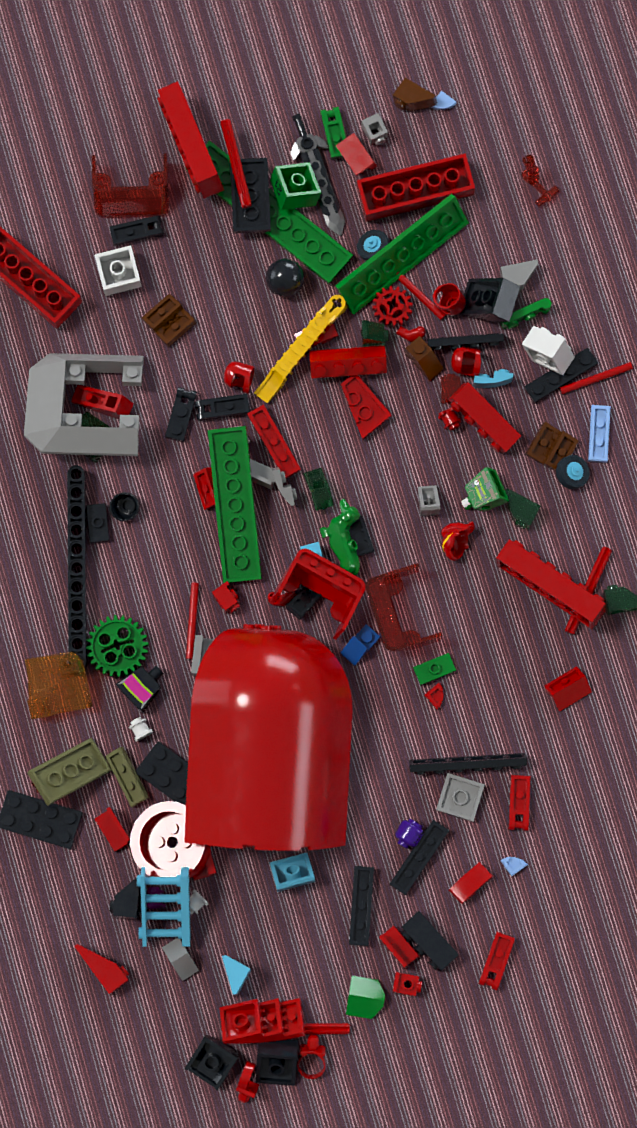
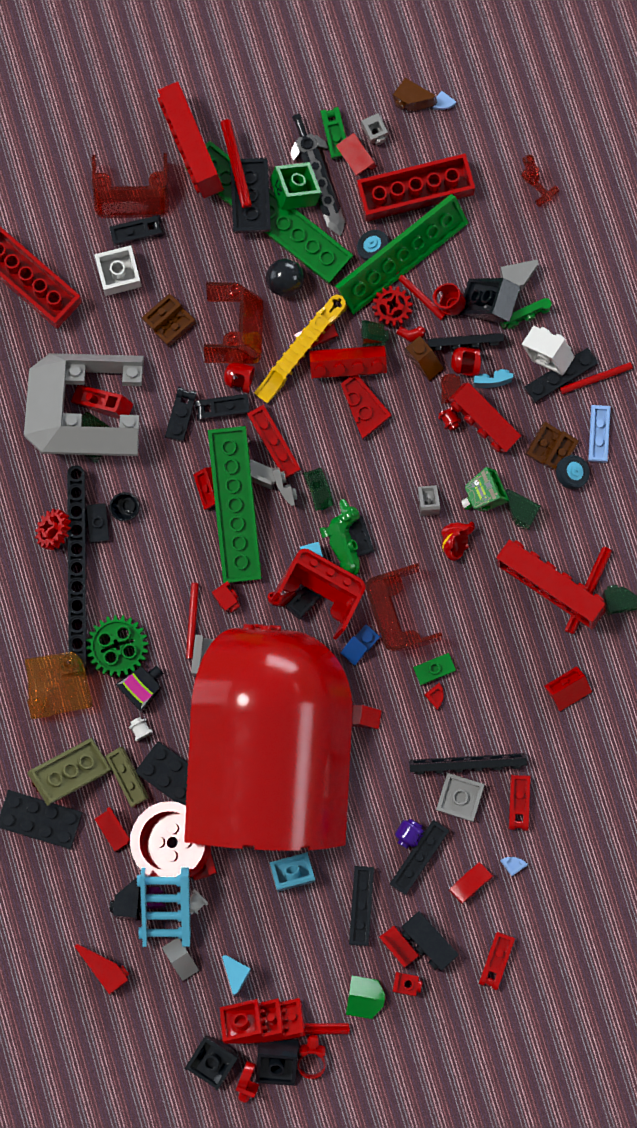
(52, 529): none -> red gear
(240, 346): none -> clear red windscreen
(365, 717): none -> red slope

